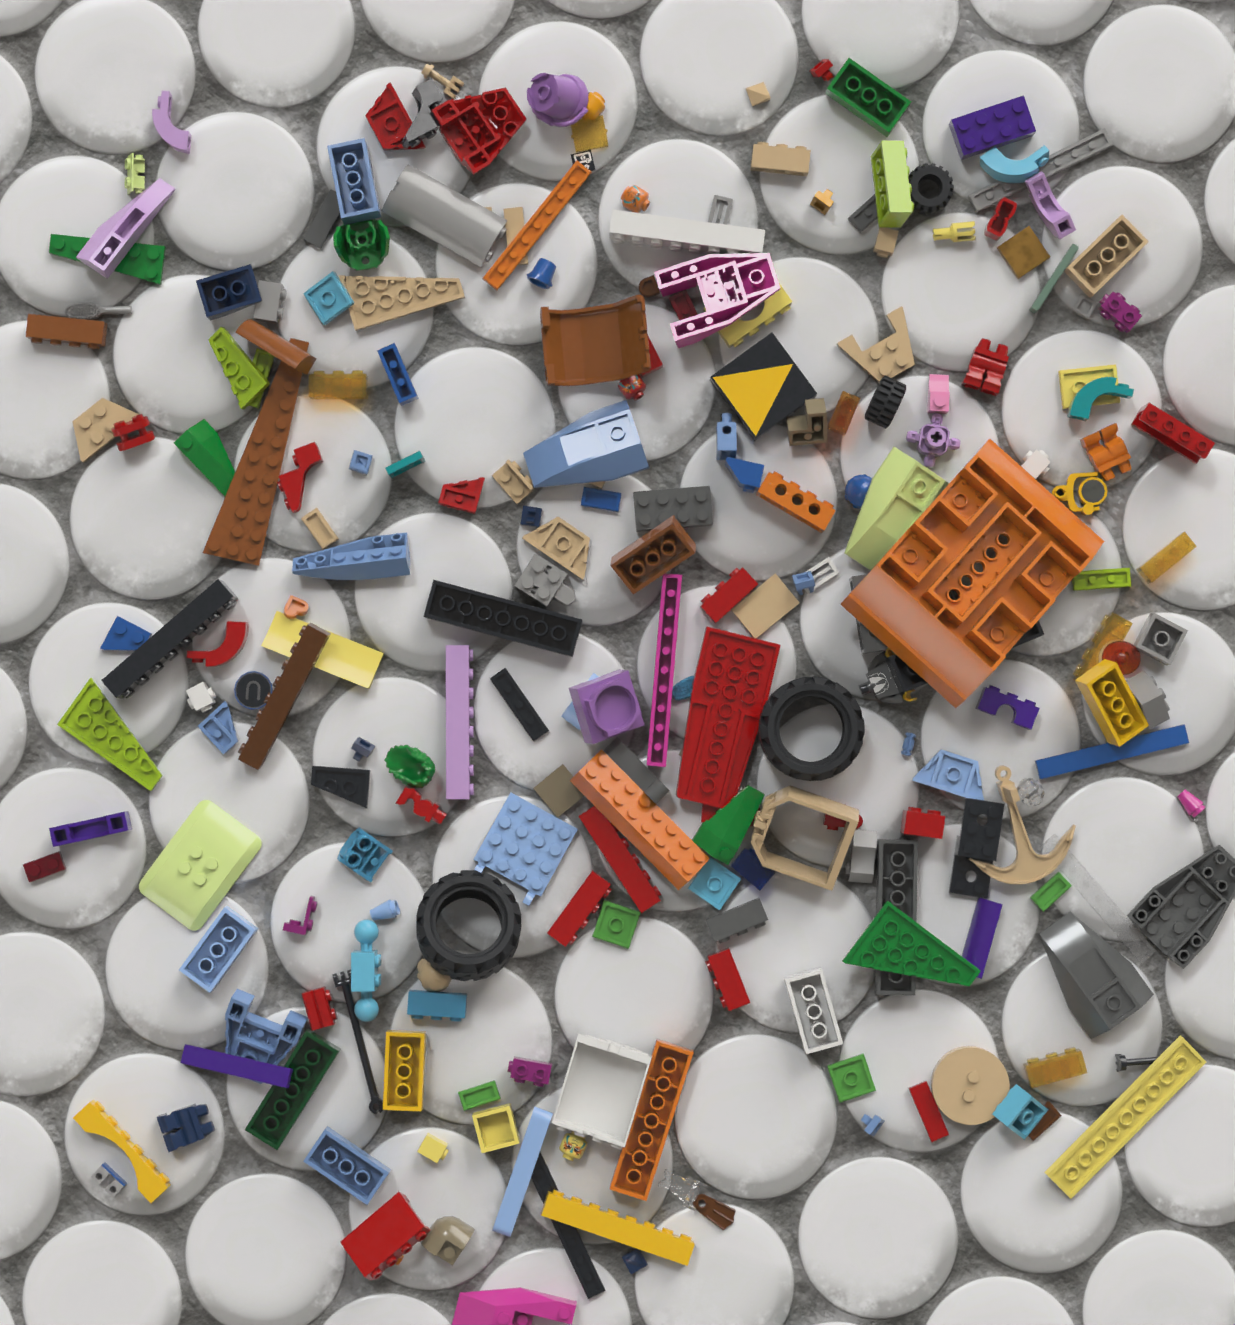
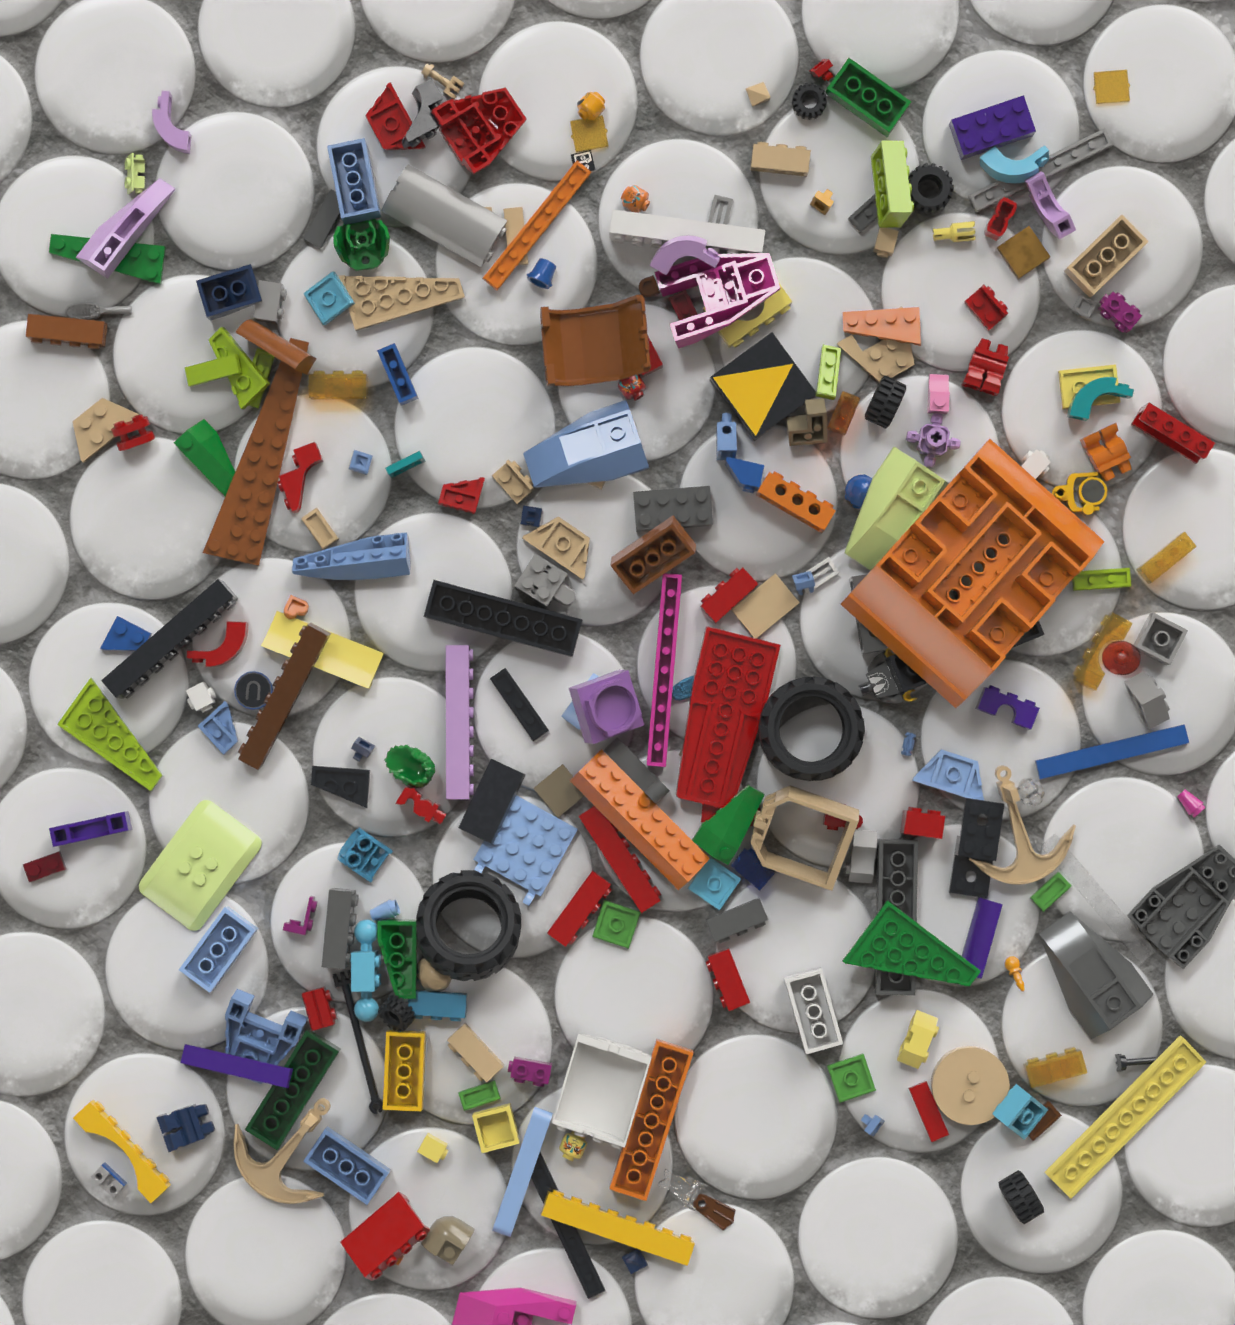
(213, 370): none -> lime tile
(266, 1176): none -> tan piece
(338, 928): none -> dark grey brick
(396, 1013): none -> black tyre
(399, 950): none -> green wedge
(475, 1053): none -> tan brick
(491, 801): none -> black tile
(558, 99): medium lavender piece -> none
(601, 499): blue tile -> none
(681, 247): none -> lavender arch
(812, 90): none -> black tyre
(828, 372): none -> lime tile
(890, 324): none -> orange wing
(918, 1038): none -> light yellow brick
(986, 306): none -> red bracket
(1012, 965): none -> light orange bar
(1021, 1197): none -> black tyre
(1054, 278): sand green tile -> none
(1111, 86): none -> clear yellow piece
(1112, 702): yellow brick -> none

